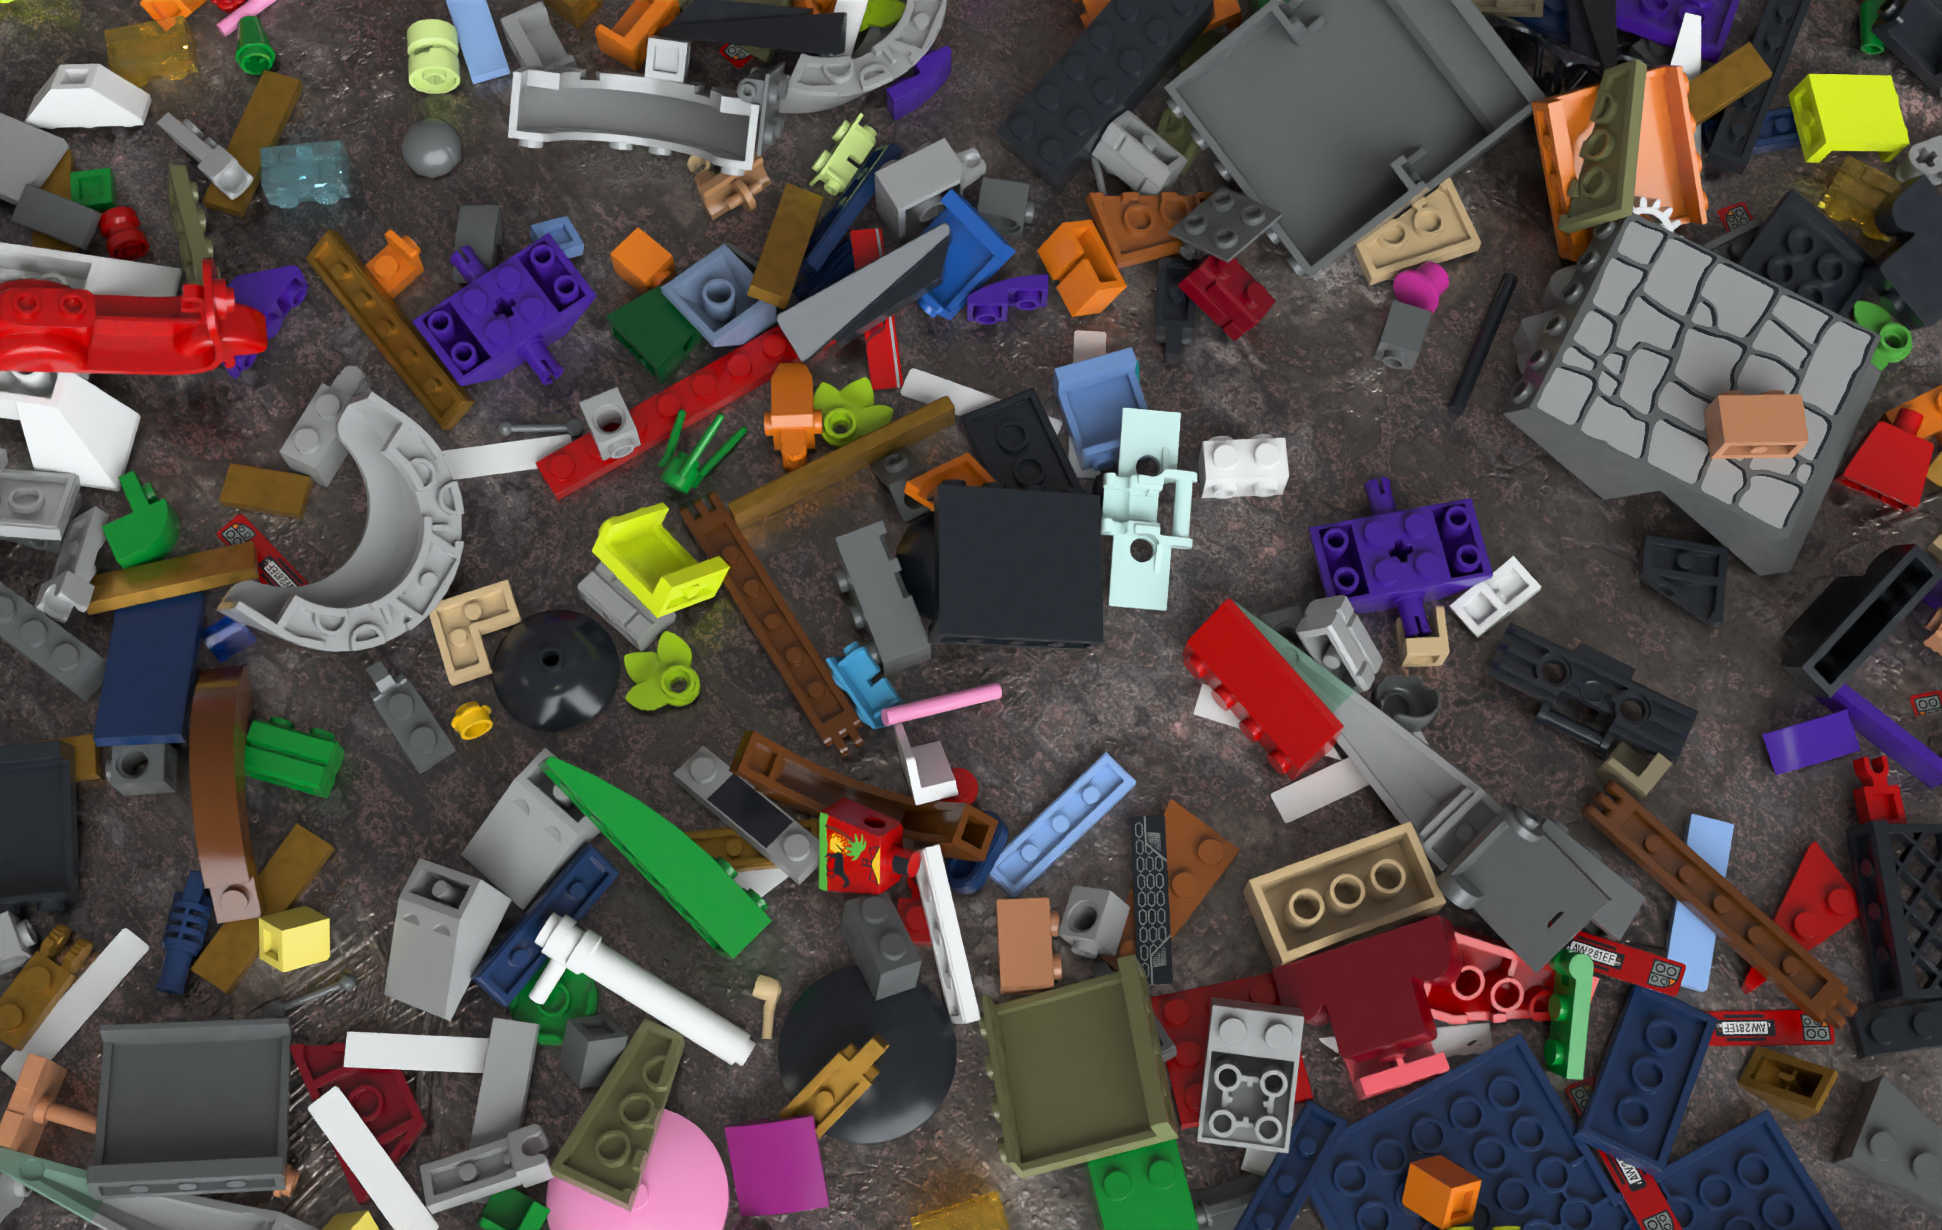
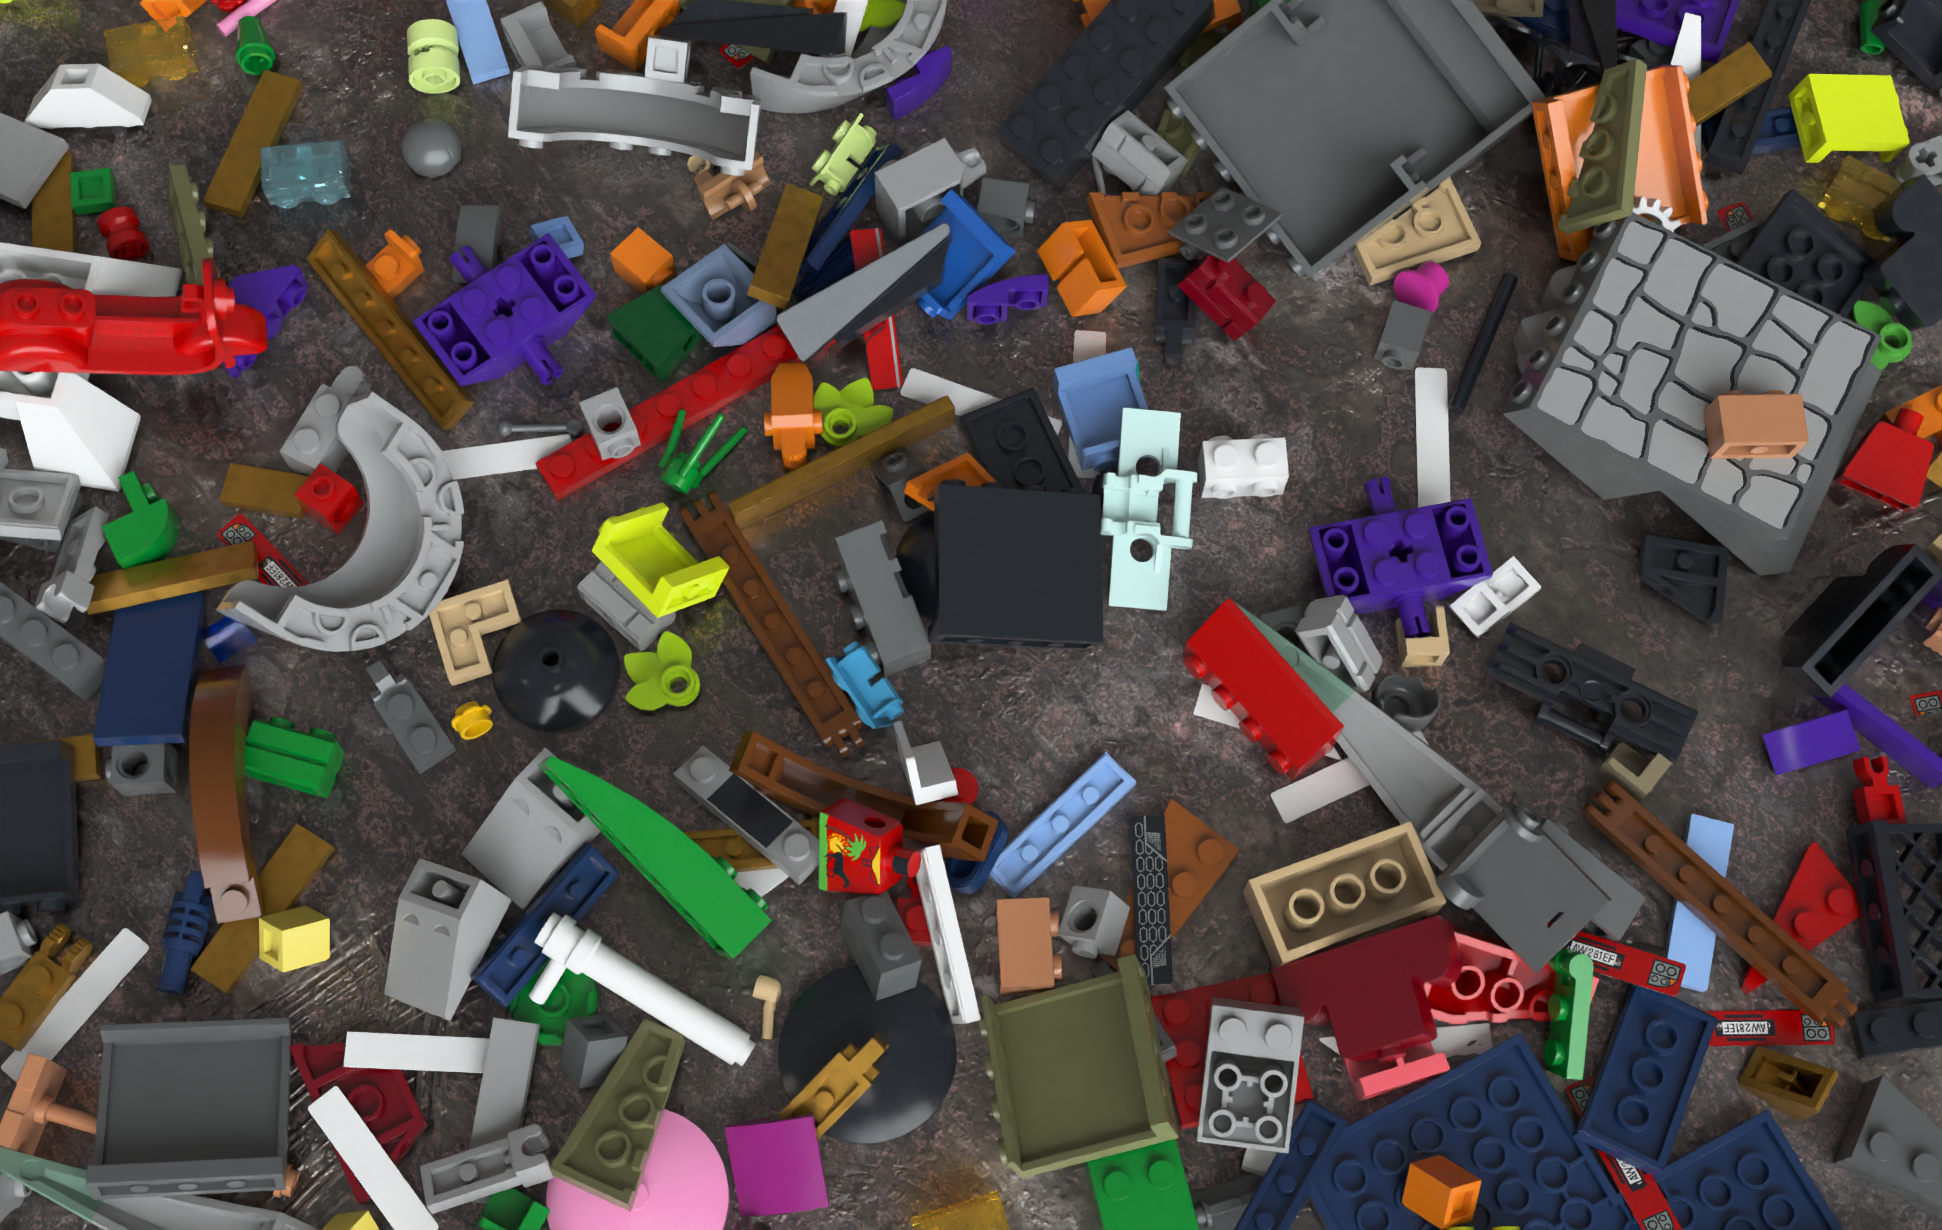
(56, 217): dark grey slope -> none
(214, 160): light grey plate -> none
(329, 499): none -> red brick
(346, 982): dark grey hinge -> none
(766, 89): dark grey hinge -> none
(941, 703): bright pink bar -> none
(1432, 436): none -> white sticker

